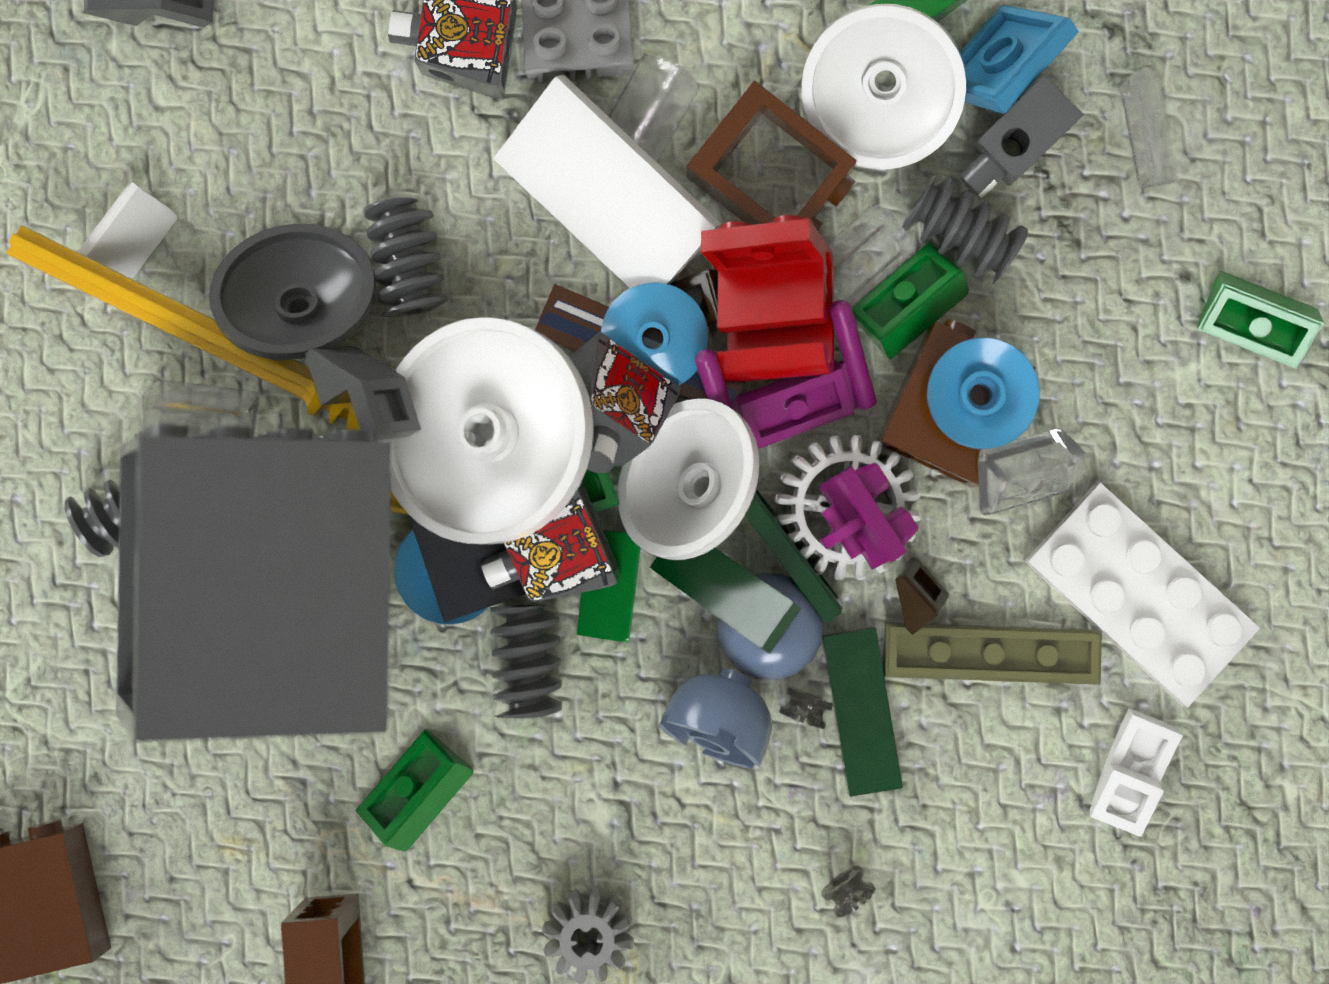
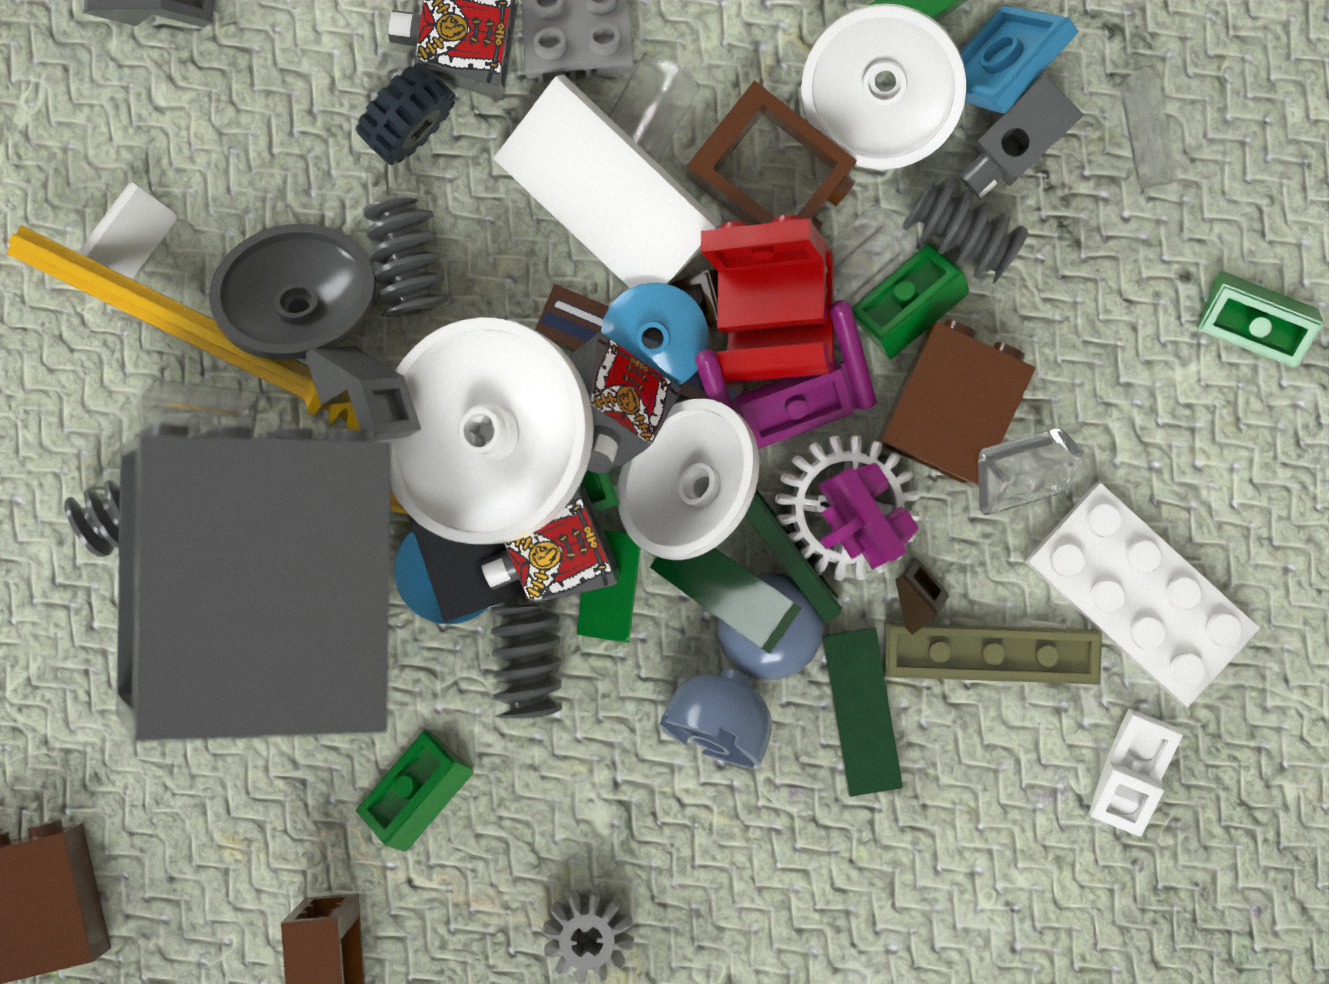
(405, 113): none -> black wheel
(806, 706): clear smoke bush -> none
(847, 890): clear smoke bush -> none
(1010, 388): dark azure dish -> none

